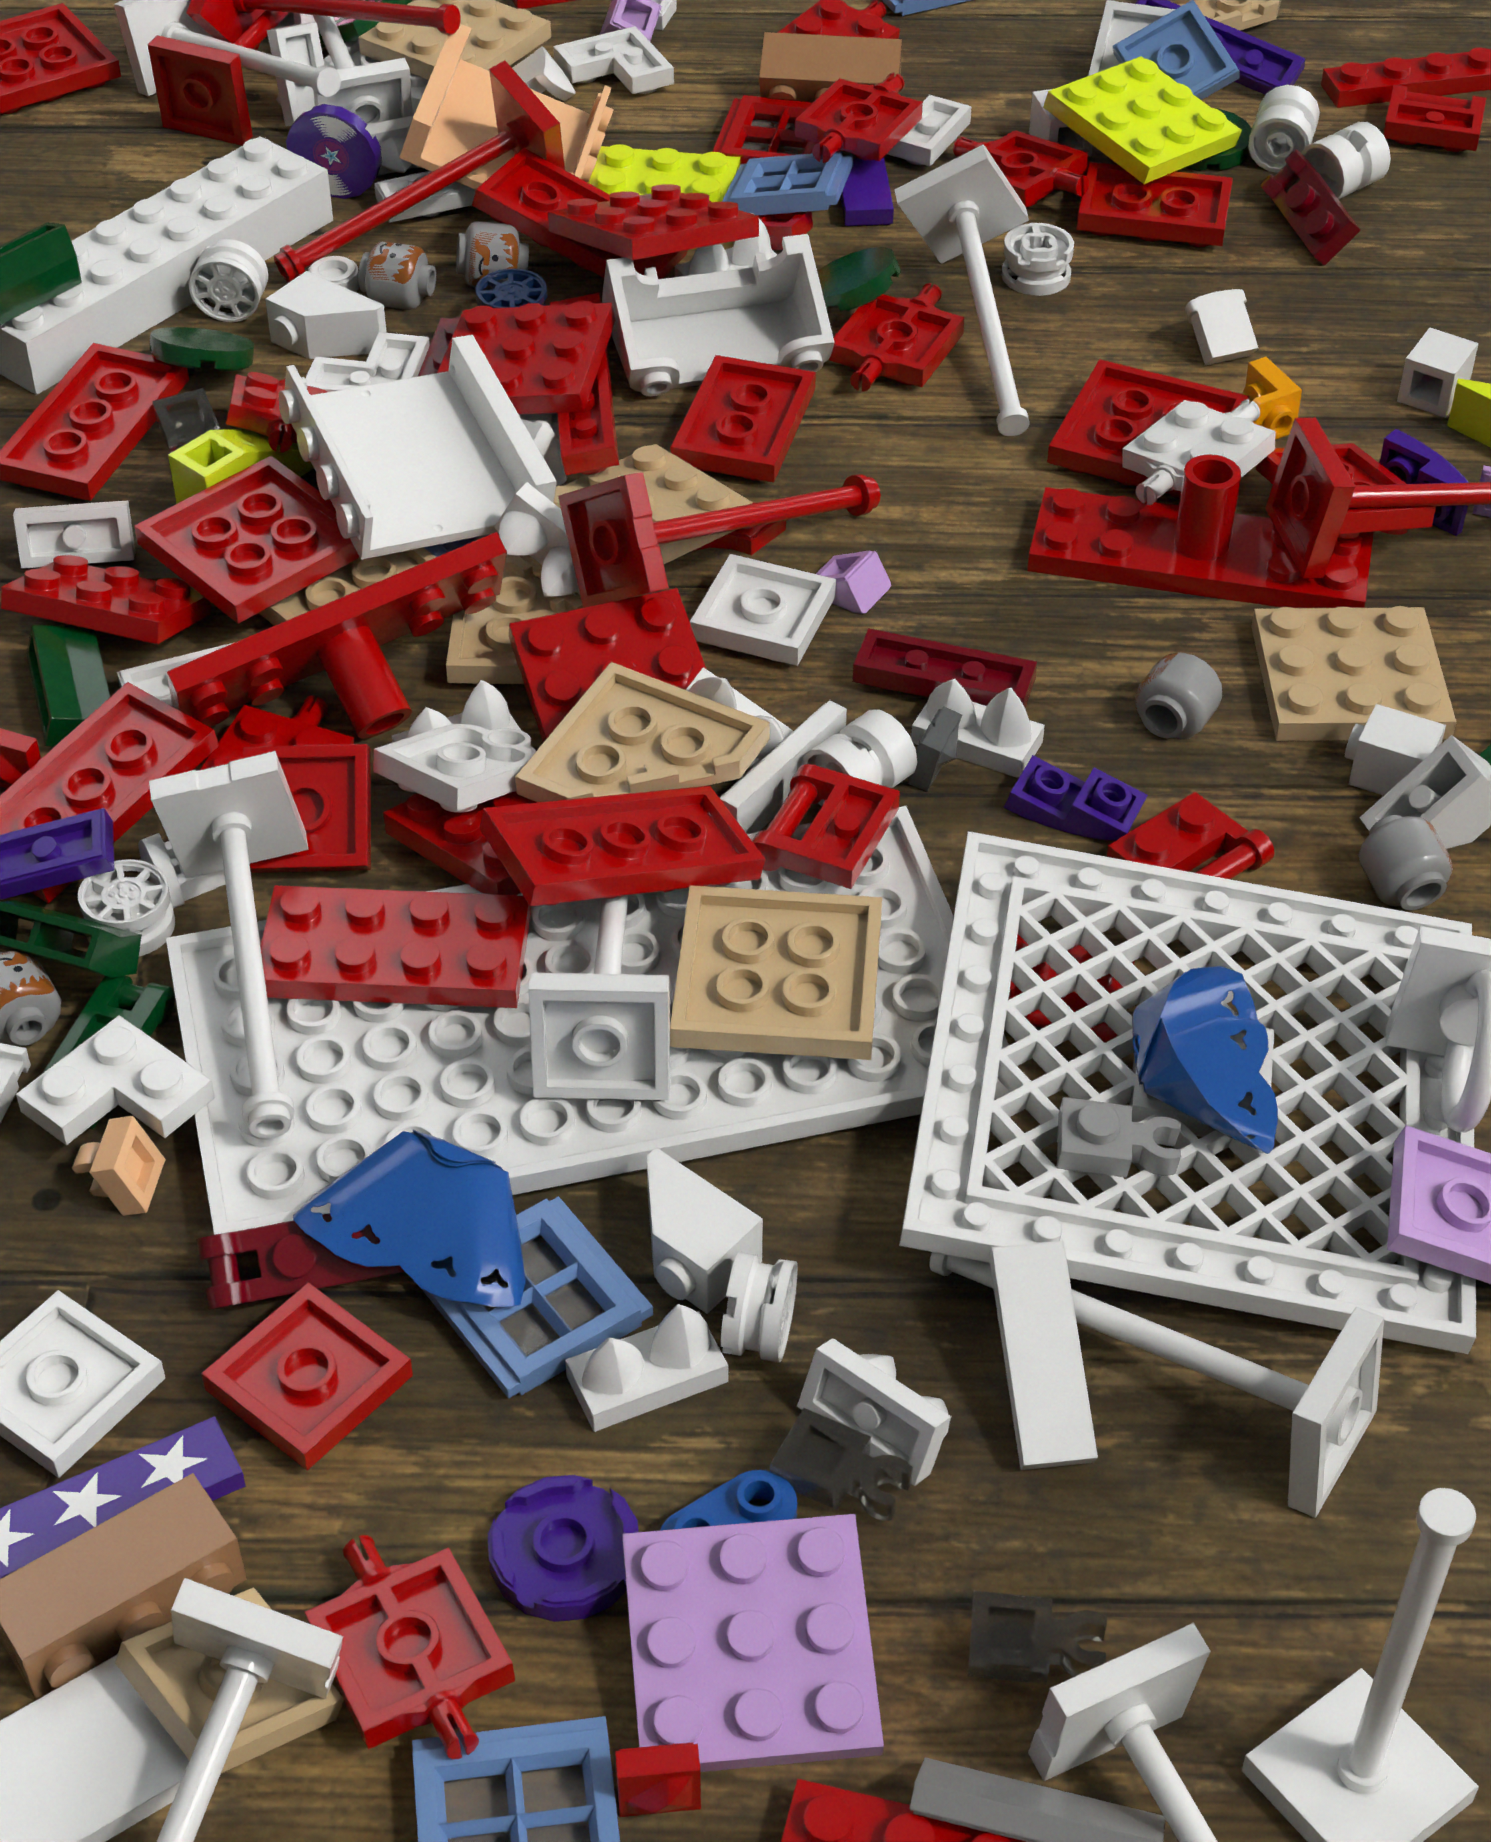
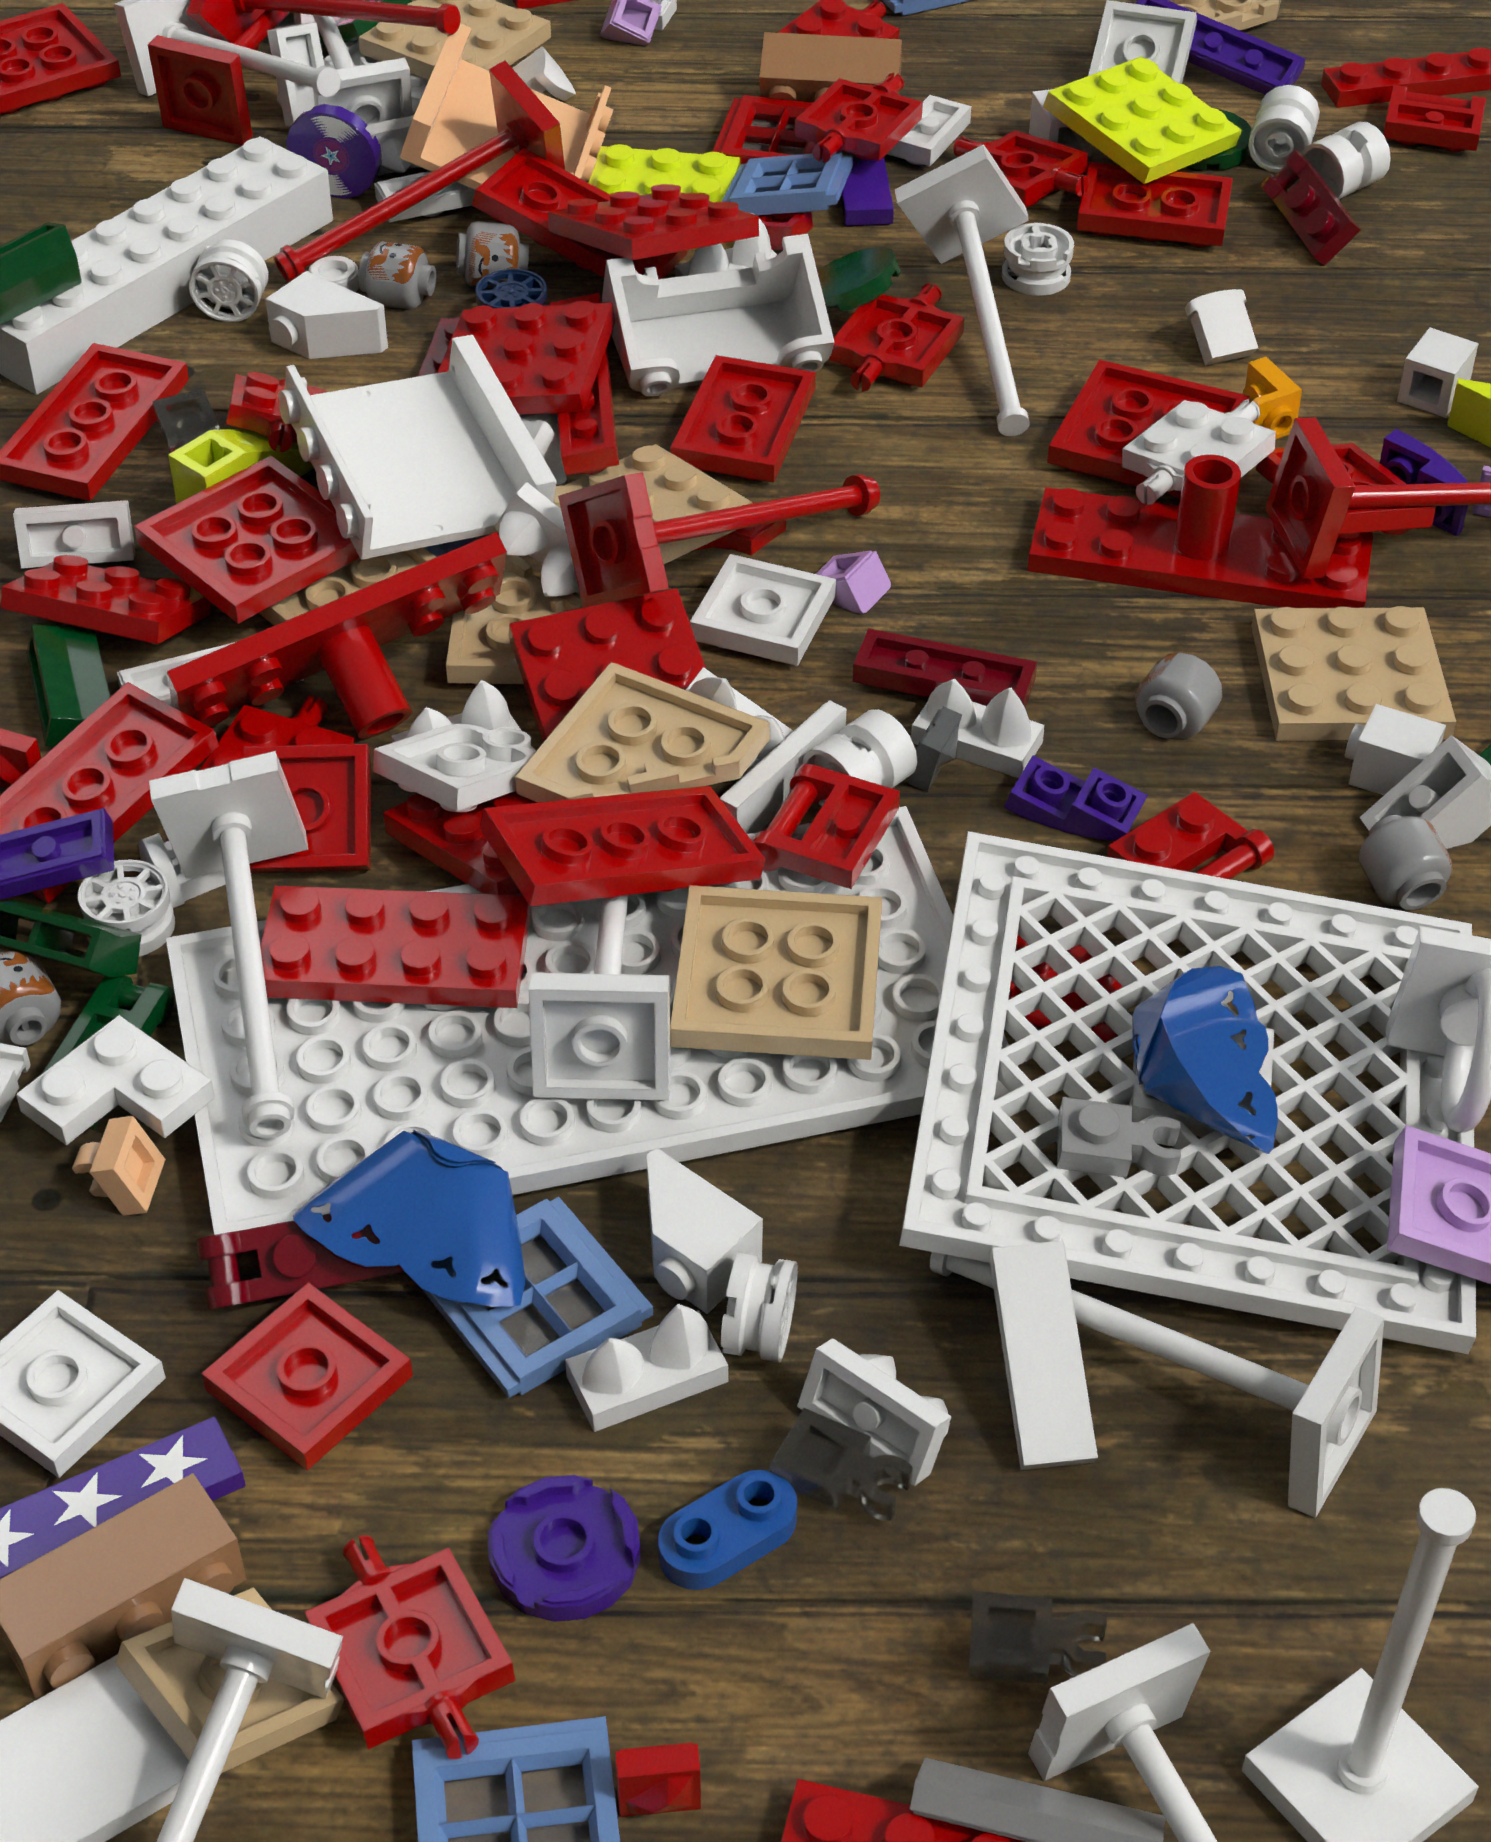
(199, 346): dark green tile -> none
(390, 359): white plate -> none
(618, 52): white plate -> none
(753, 1642): lavender plate -> none
(1183, 50): medium blue tile -> none

